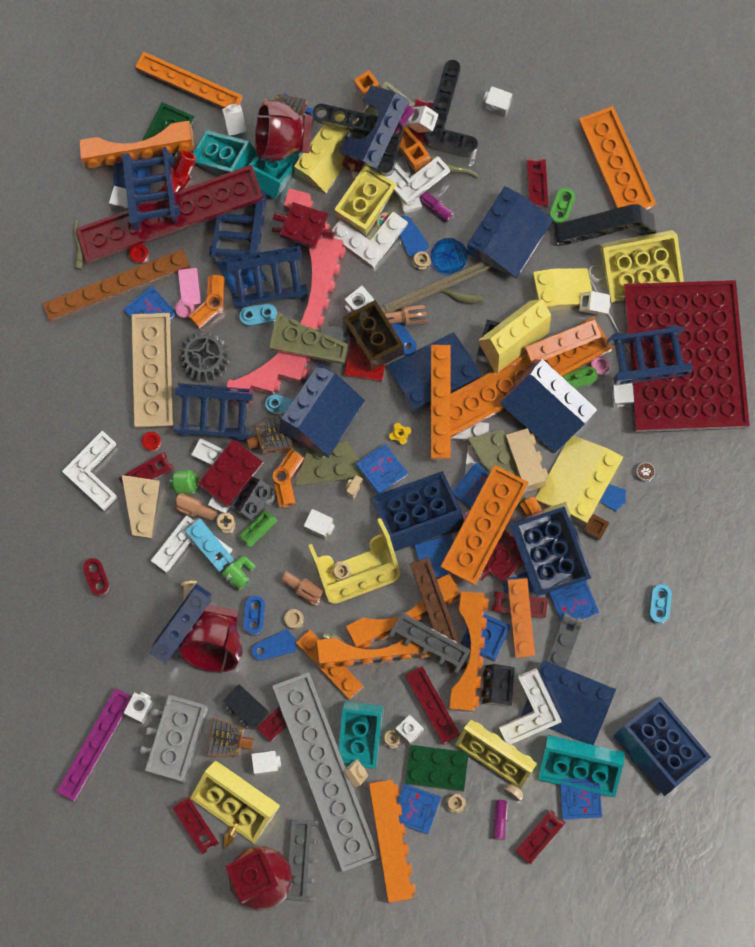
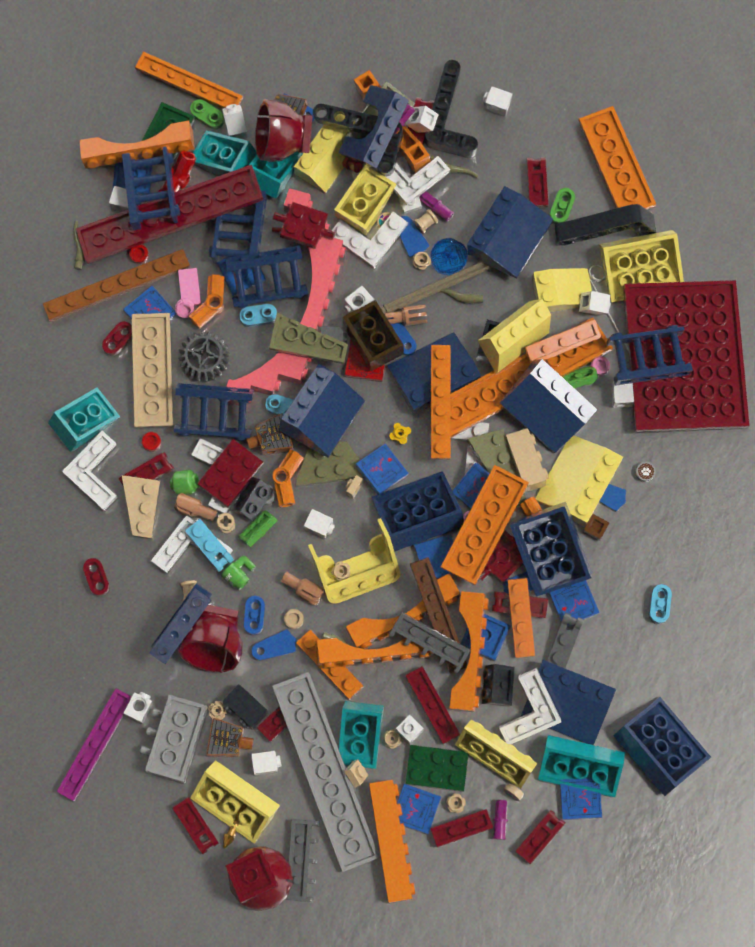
(83, 419): none -> teal slope
(115, 337): none -> dark red plate
(206, 113): none -> bright green plate
(212, 710): none -> tan plate
(425, 221): none -> tan bush
(461, 828): none -> dark red plate

